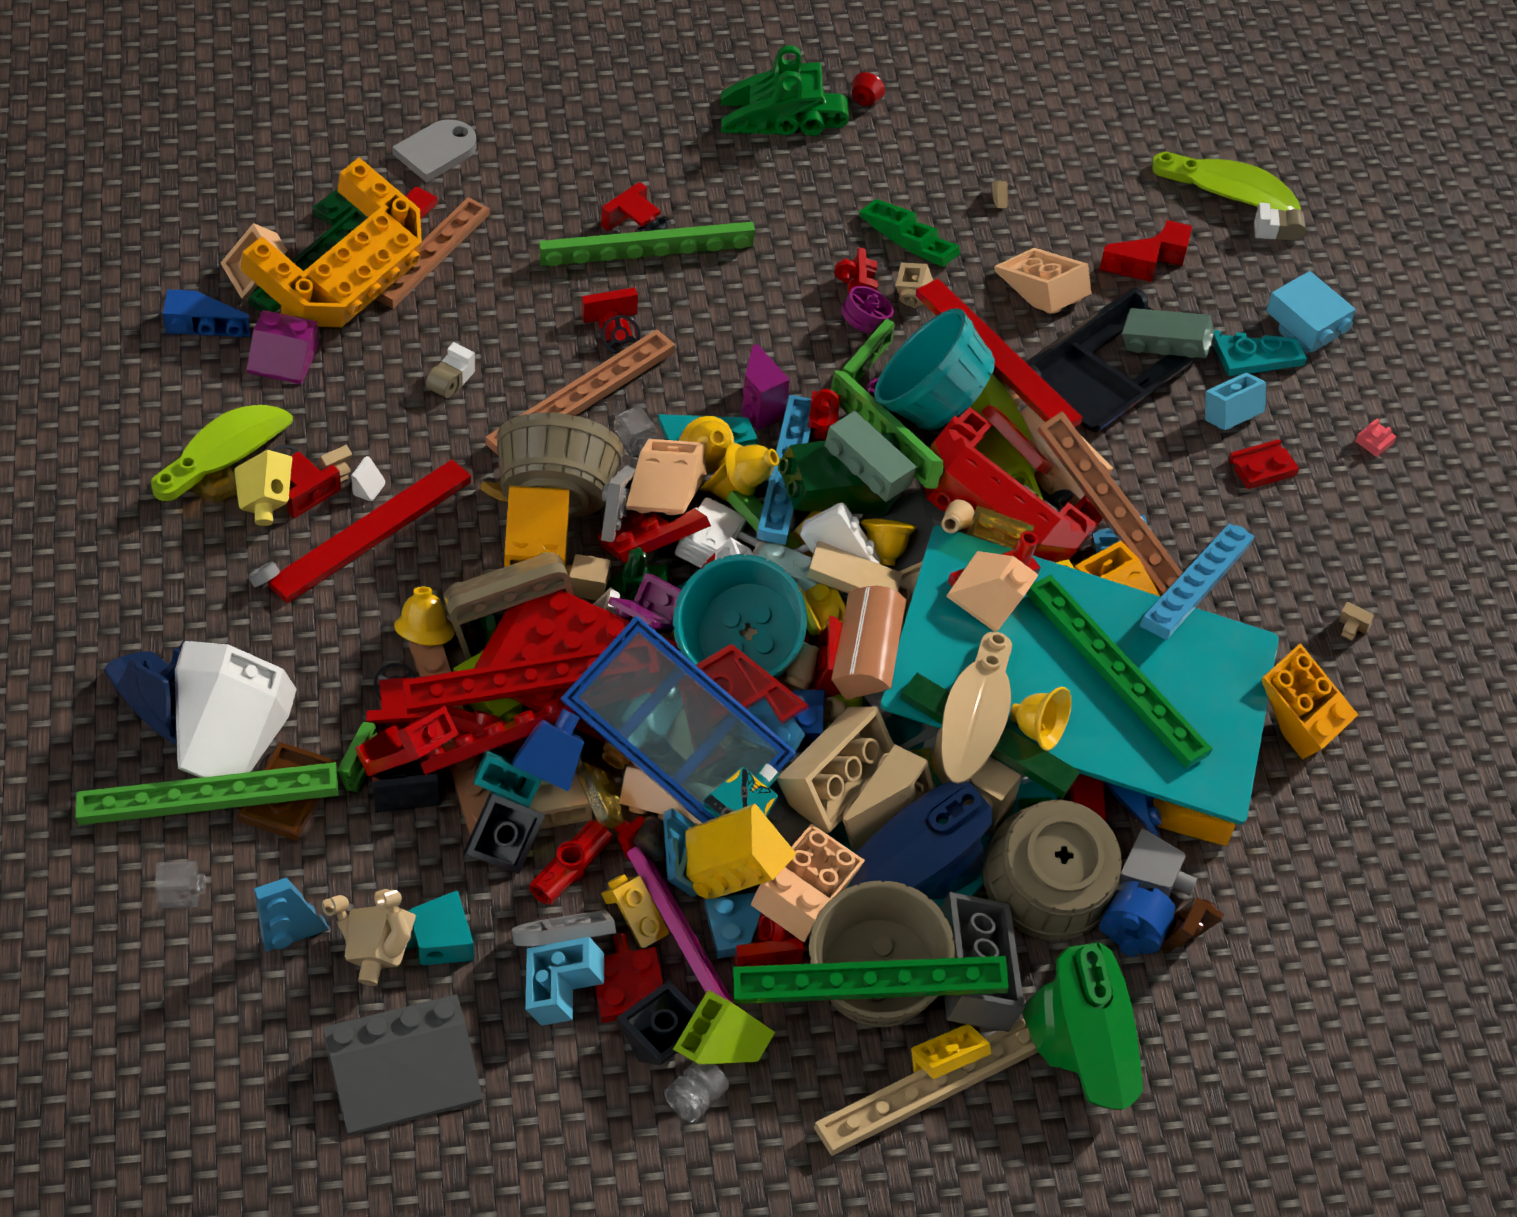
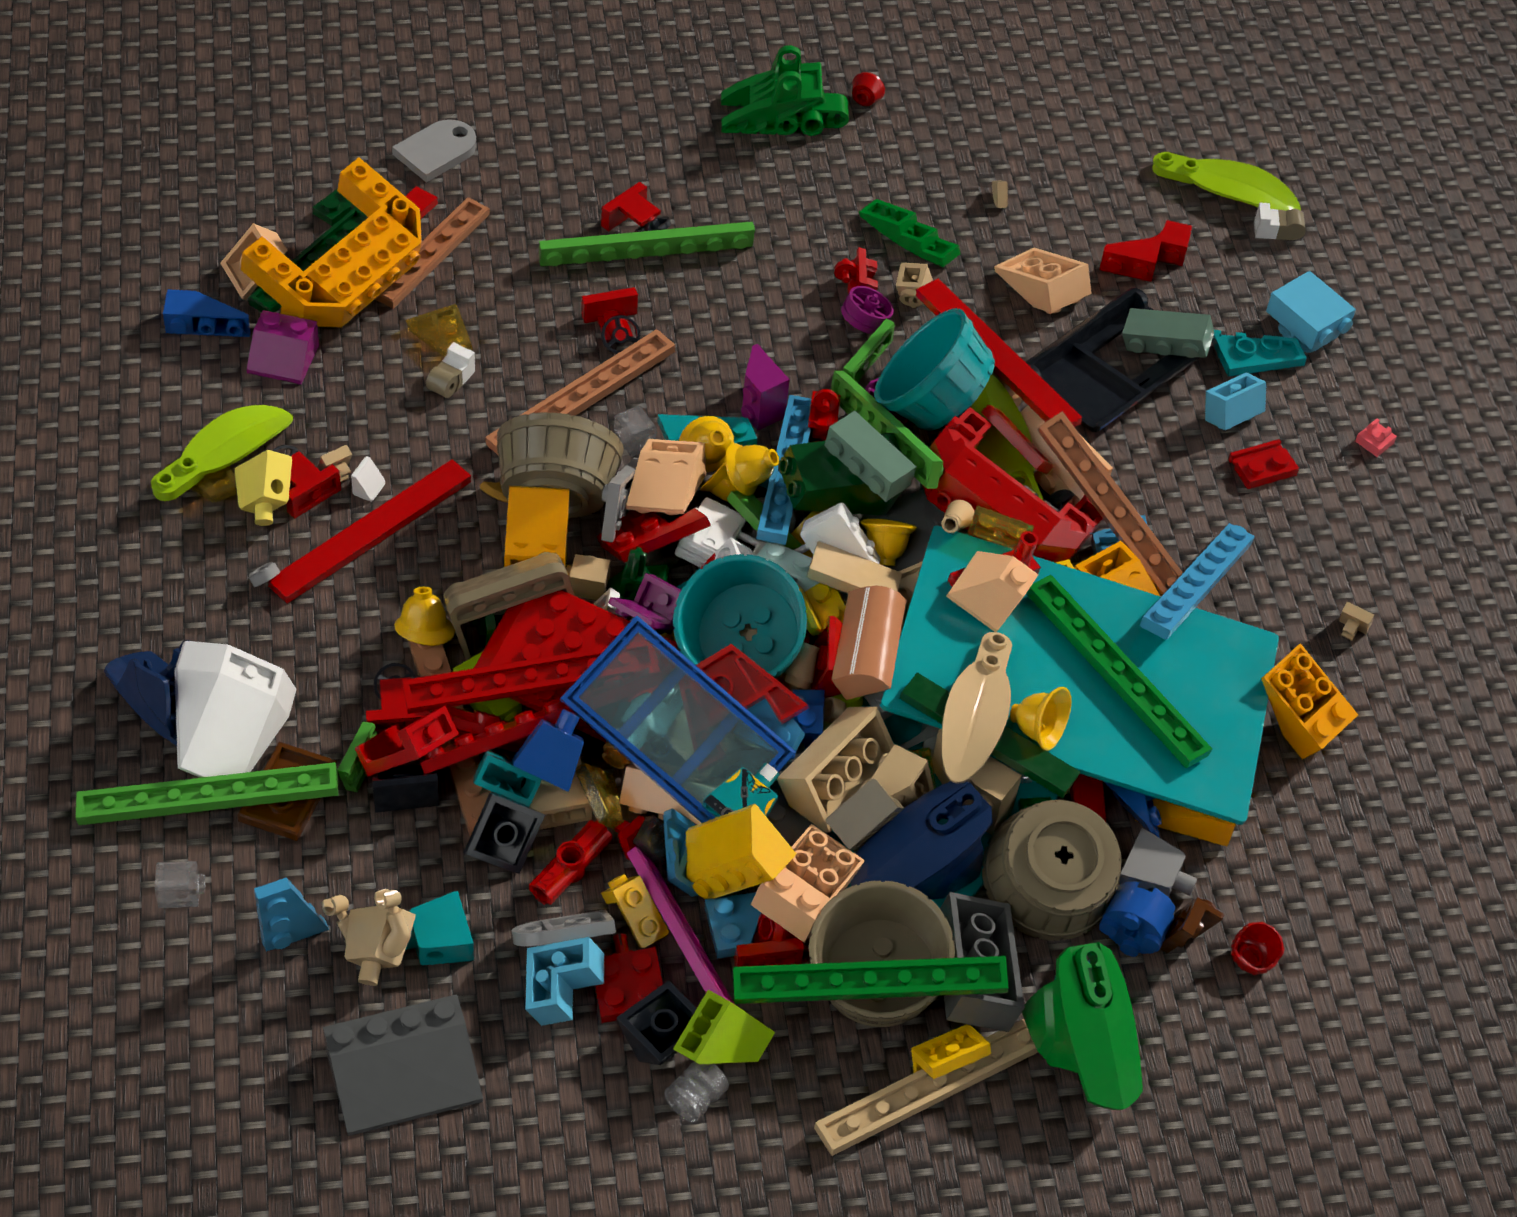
(440, 329): none -> clear yellow wing
(863, 814): none -> dark tan panel
(1257, 948): none -> red hair

